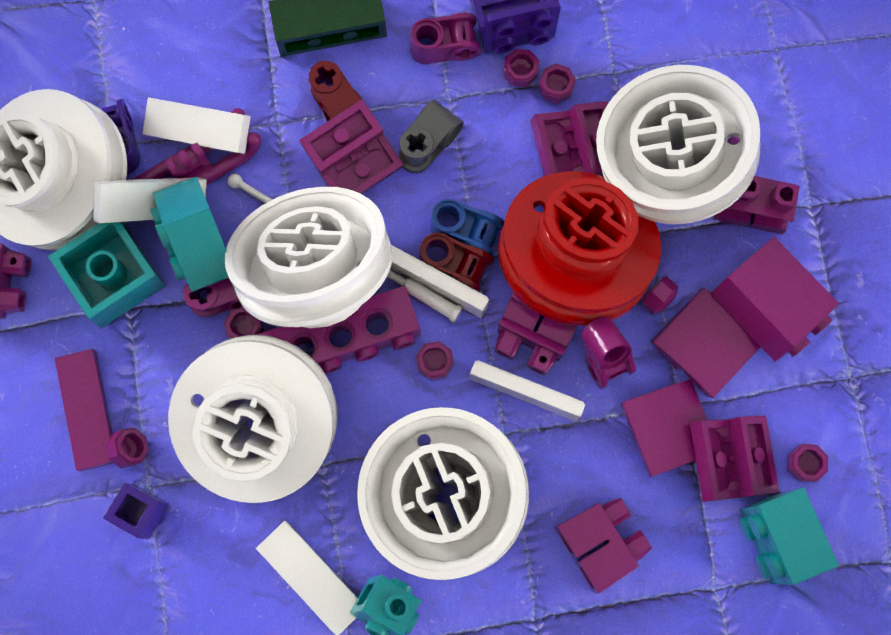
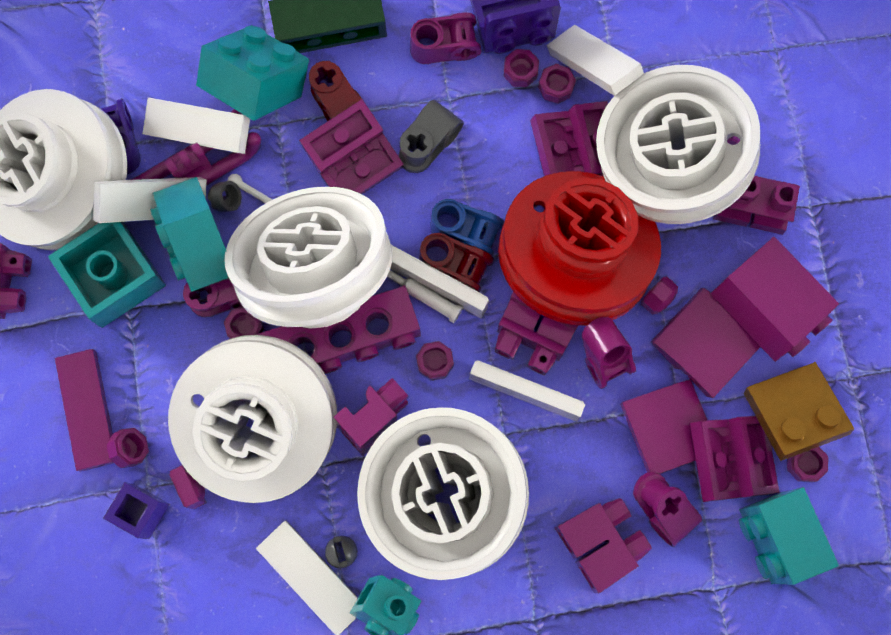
(188, 489): none -> magenta tile
(227, 203): none -> dark grey hinge
(252, 72): none -> teal brick
(349, 549): none -> dark grey hinge
(373, 418): none -> magenta hips
(595, 60): none -> white tile
(666, 508): none -> magenta piece
(798, 411): none -> pearl gold plate

